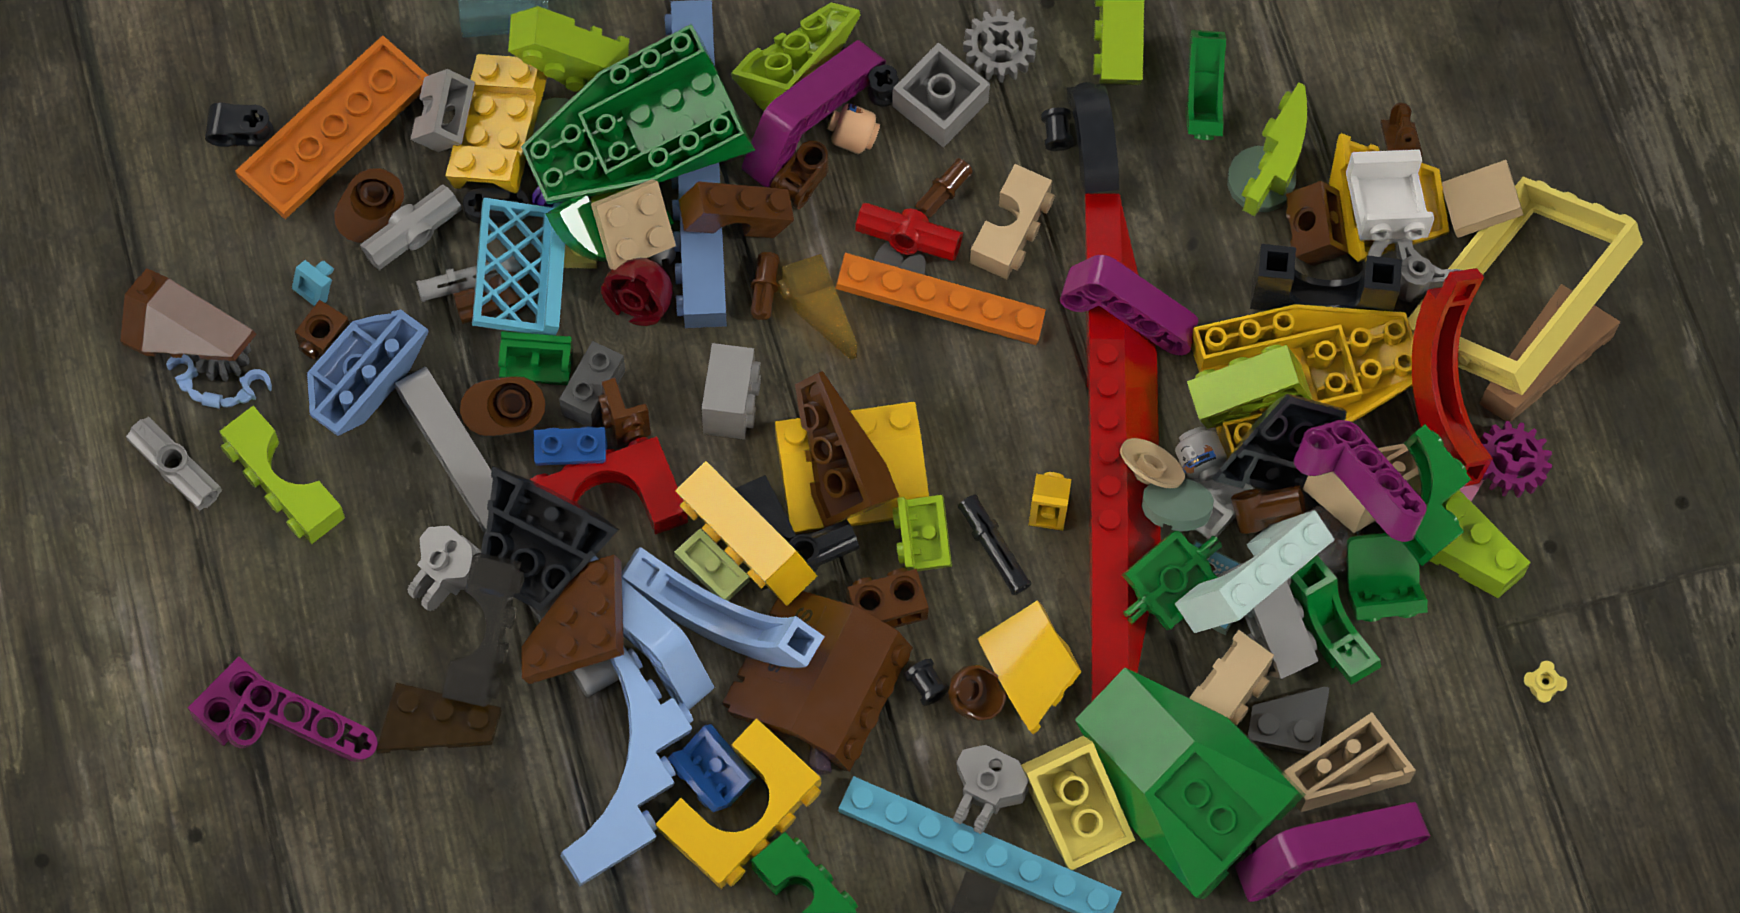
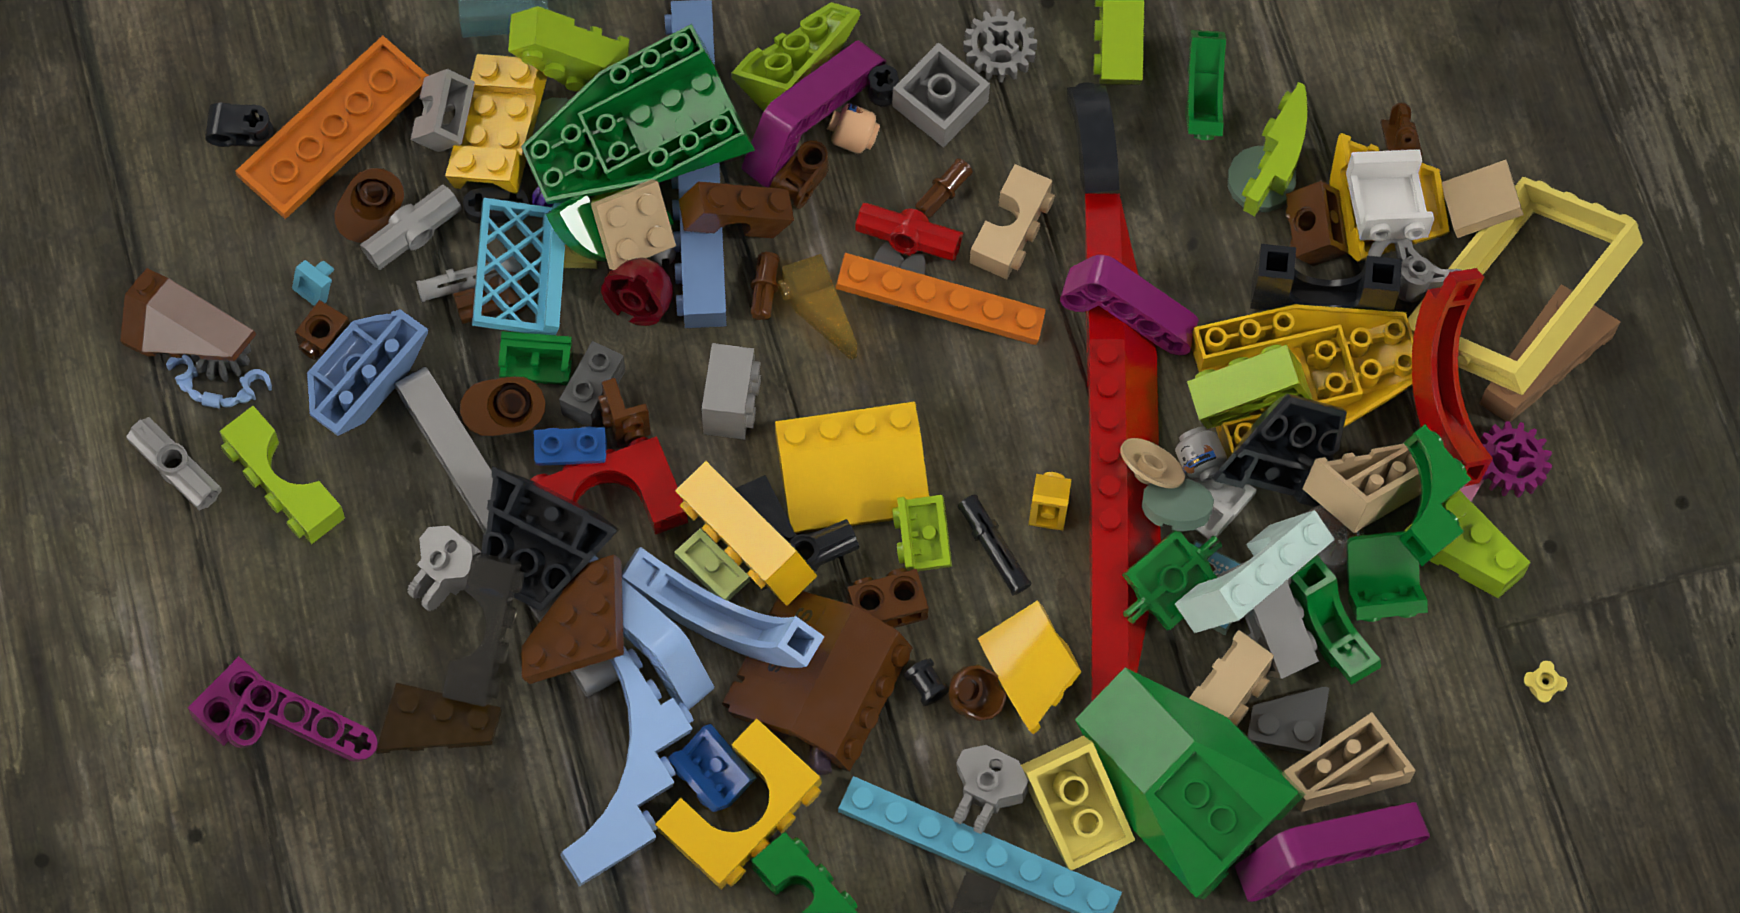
(844, 461): reddish brown wedge -> none
(1057, 129): black bush -> none
(1259, 509): reddish brown piece -> none
(1365, 472): magenta beam -> none

